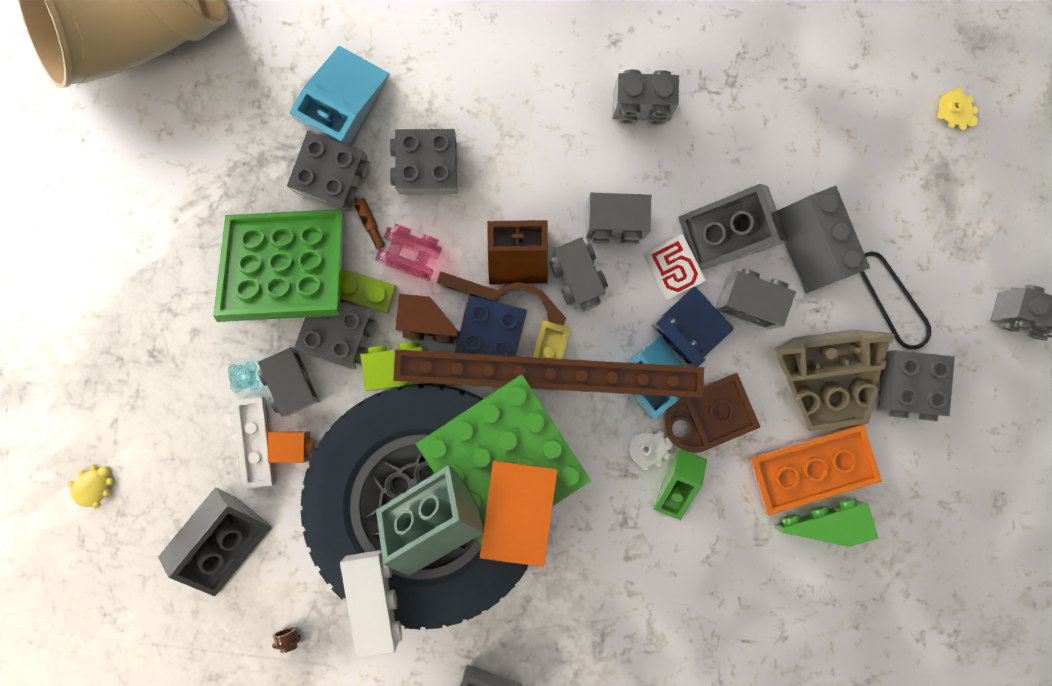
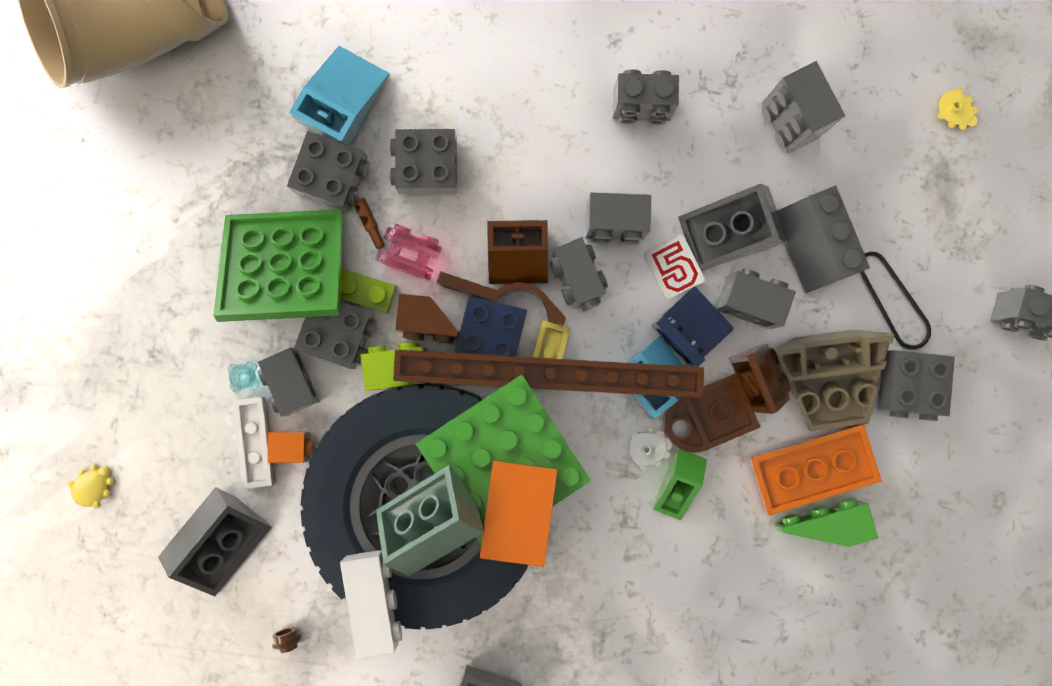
(761, 378): none -> reddish brown slope
(802, 107): none -> dark grey brick

